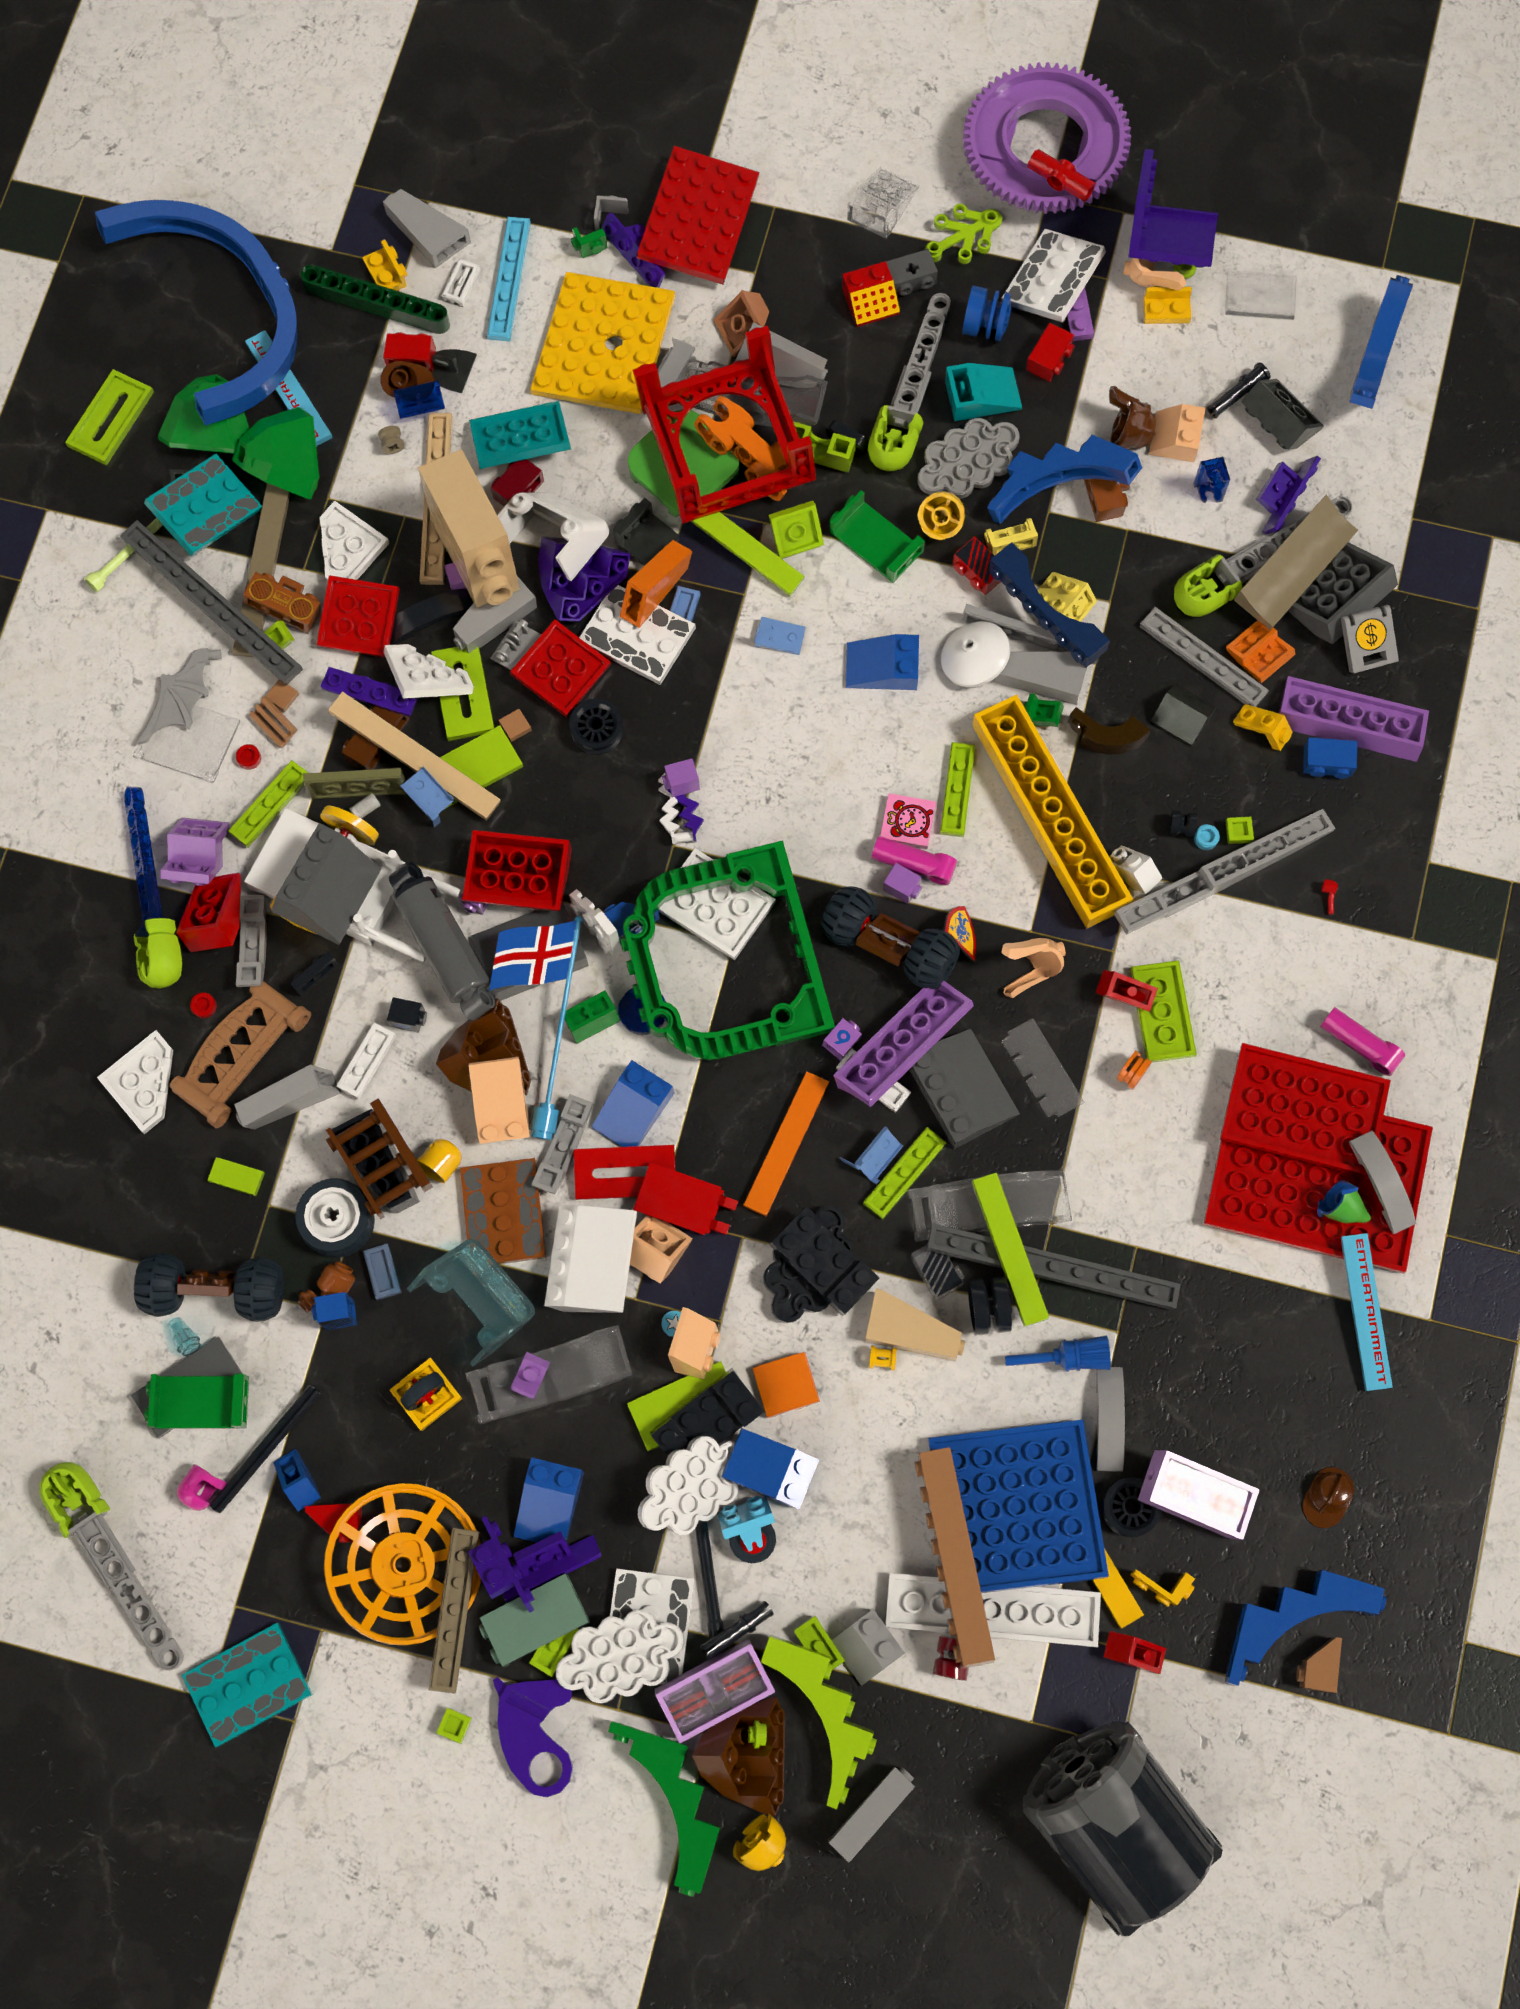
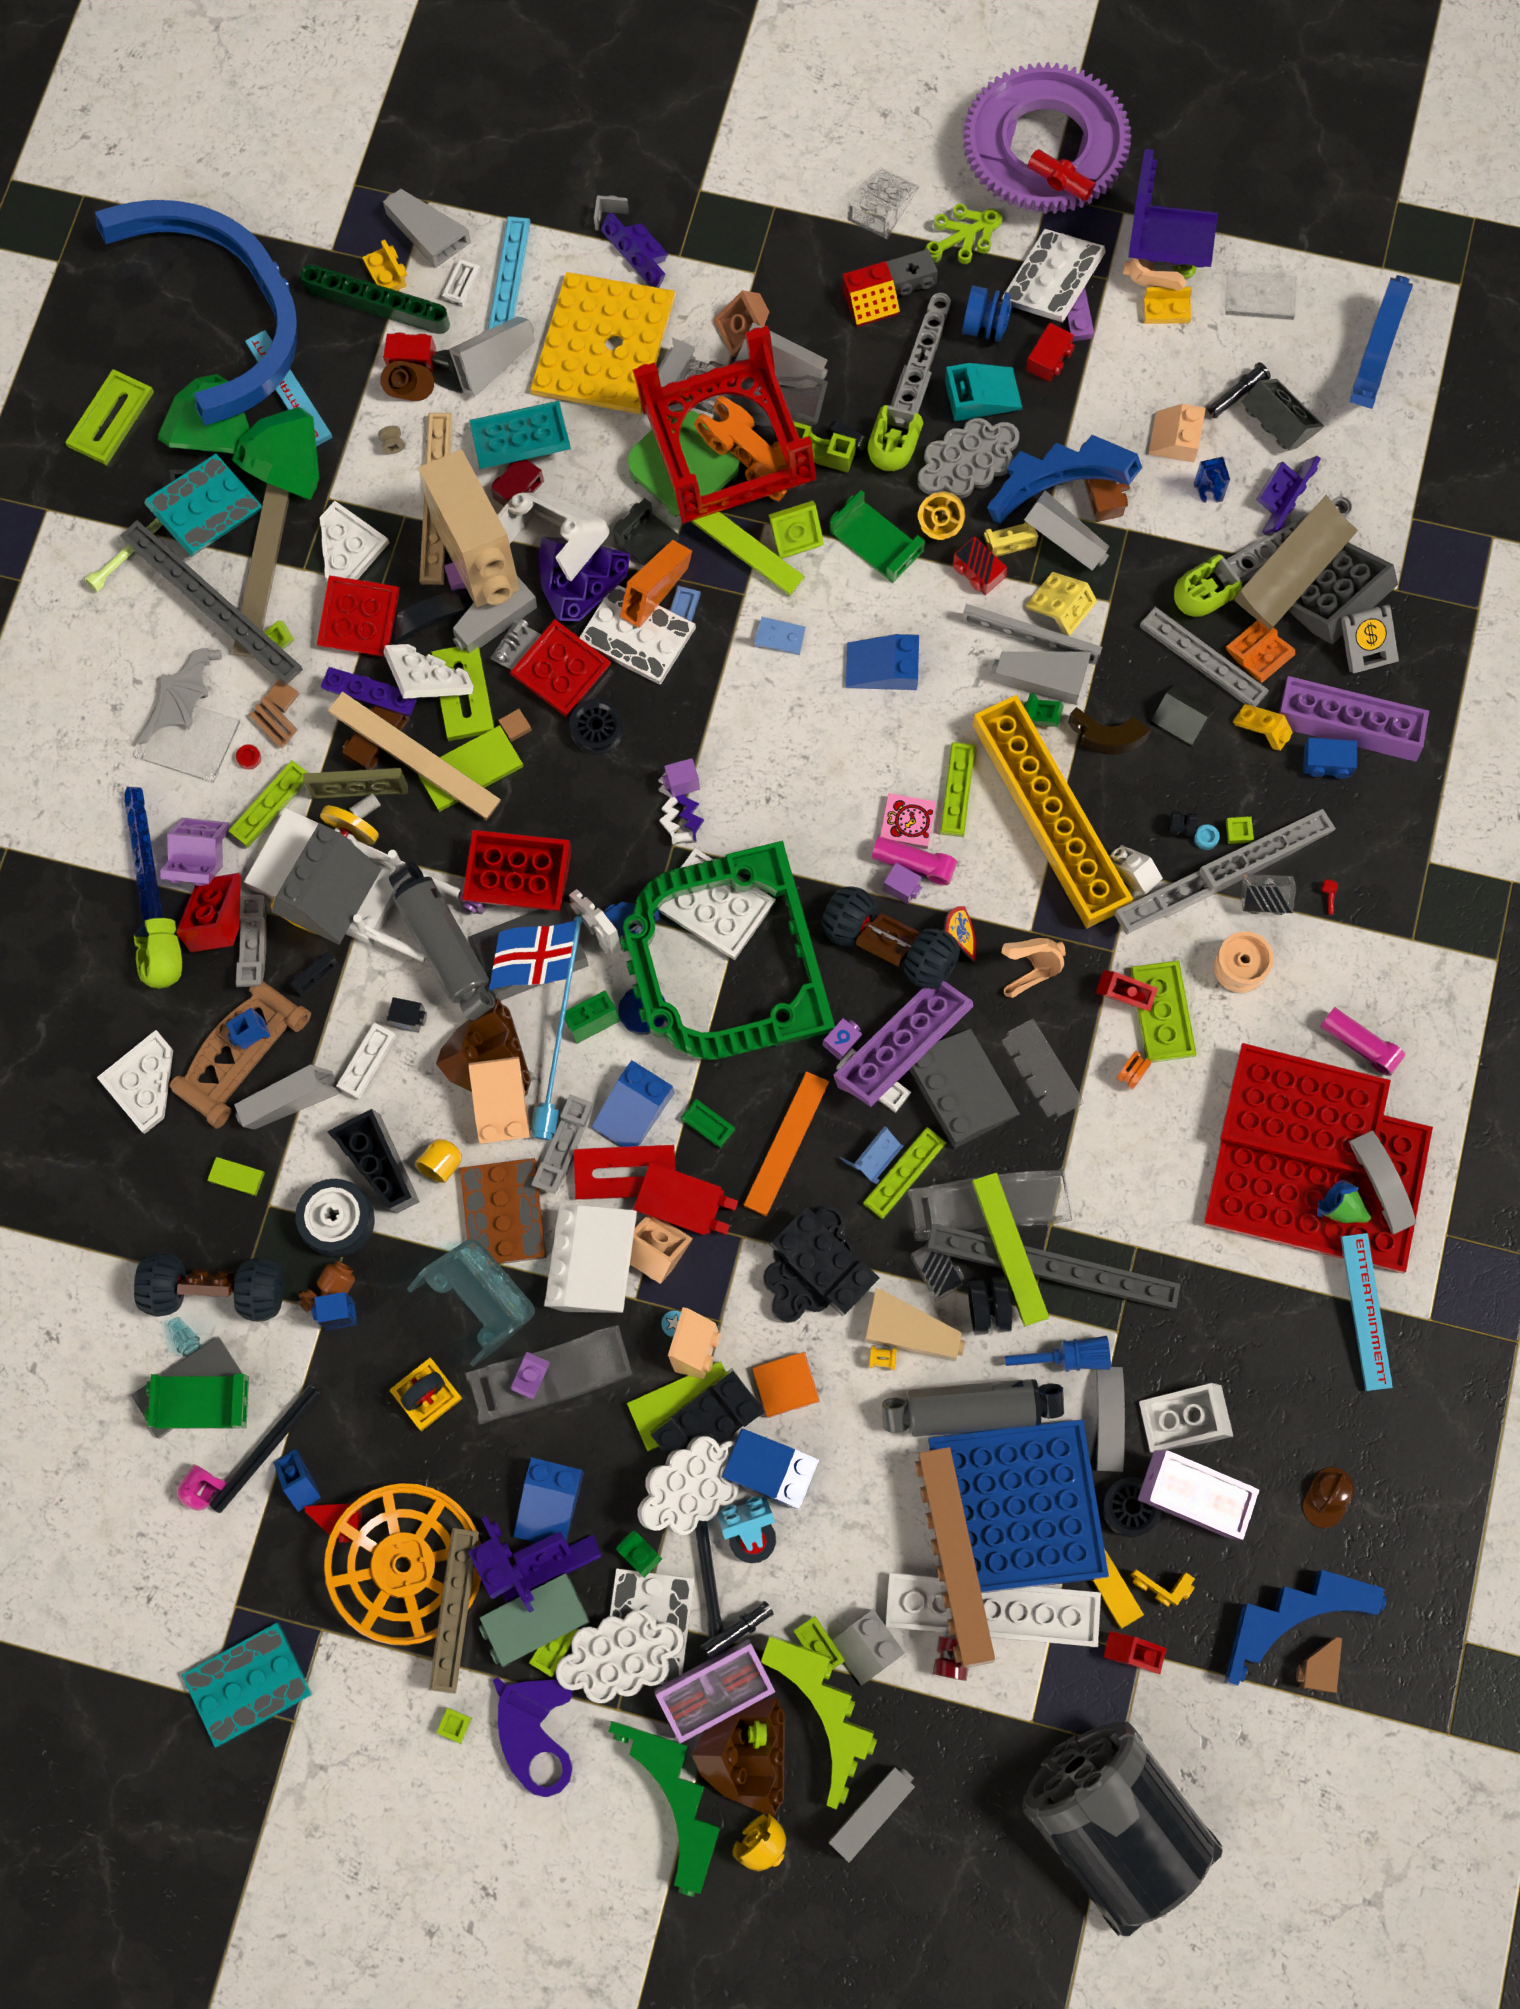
(63, 1480): light grey piece -> none
(203, 1005): red tile -> none
(247, 1029): none -> blue brick
(281, 603): dark orange piece -> none
(382, 1272): sand blue tile -> none
(403, 1158): reddish brown fence -> none
(419, 399): clear blue hinge -> none
(427, 794): medium blue piece -> none
(490, 353): none -> light grey slope
(589, 244): green bracket -> none
(639, 1553): none -> green bracket
(698, 215): red plate -> none
(708, 1123): none -> green tile
(973, 1408): none -> dark grey piece
(980, 662): white dish -> none
(1067, 531): none -> light grey slope
(1080, 638): dark blue arch -> none
(1134, 423): reddish brown head -> none
(1186, 1418): none -> white slope
(1245, 948): none -> light nougat wheel
(1268, 894): none -> clear brick

